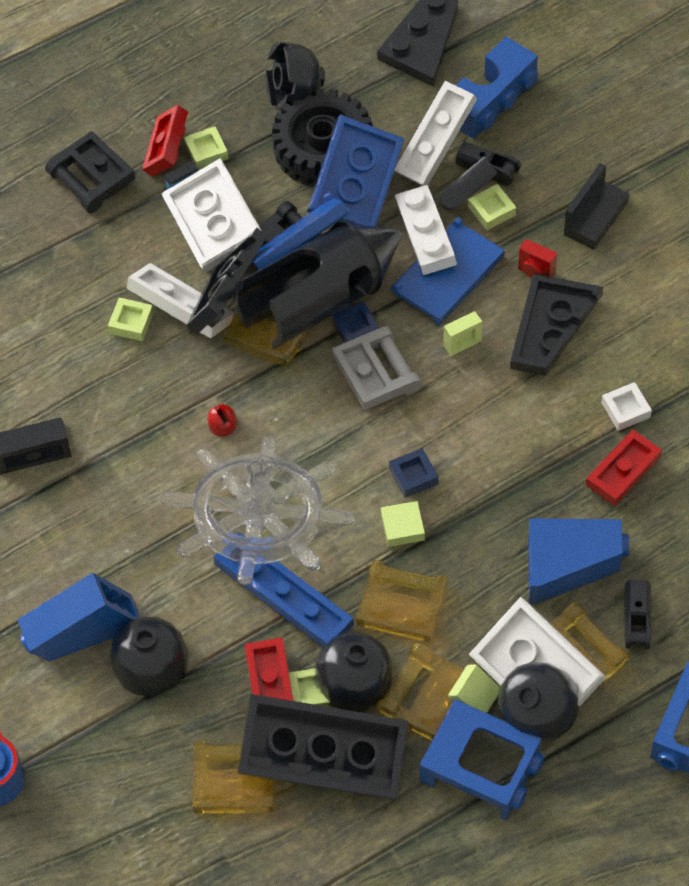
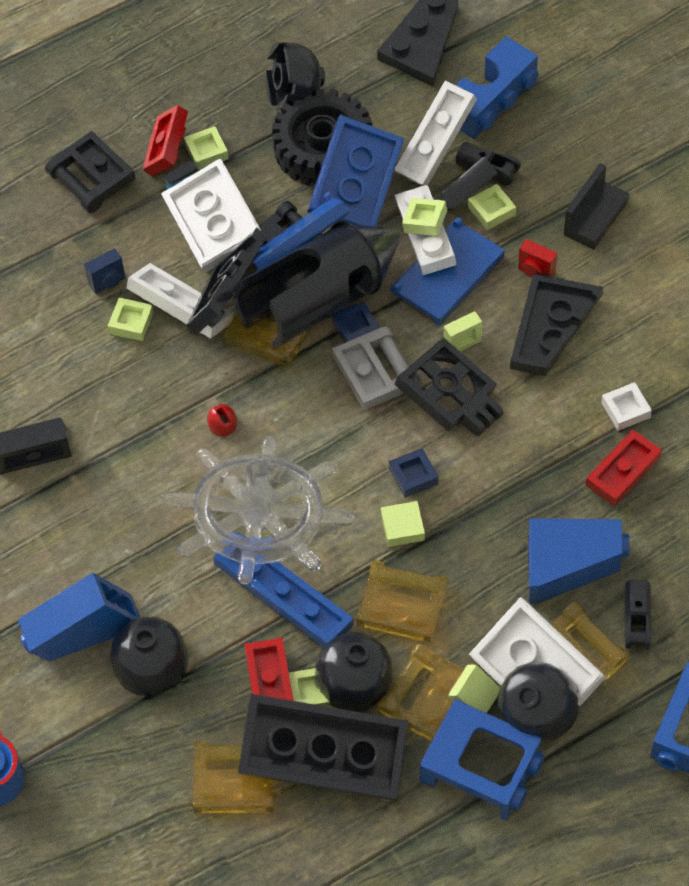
(105, 271): none -> dark blue plate
(424, 216): none -> yellowish green tile
(475, 412): none -> black piece

